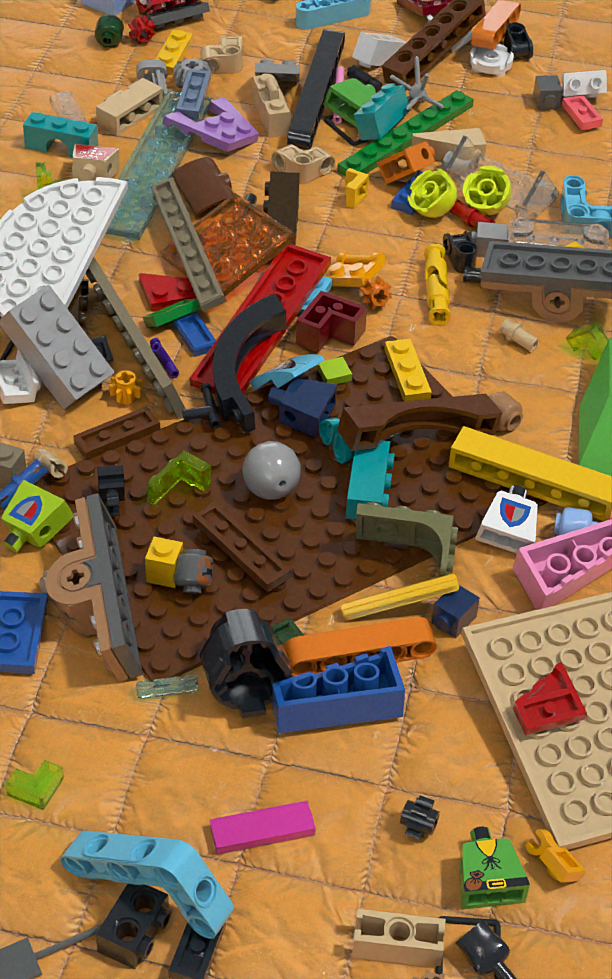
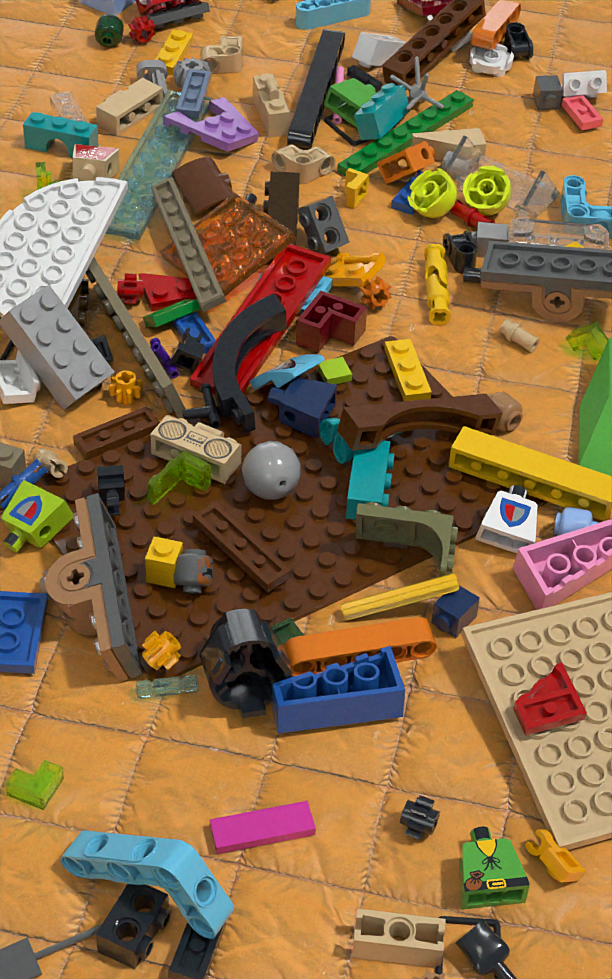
(130, 289): none -> red gear
(161, 650): none -> light orange gear
(189, 353): none -> black piece
(201, 441): none -> tan piece
(283, 72): light grey plate -> none
(327, 223): none -> dark grey brick

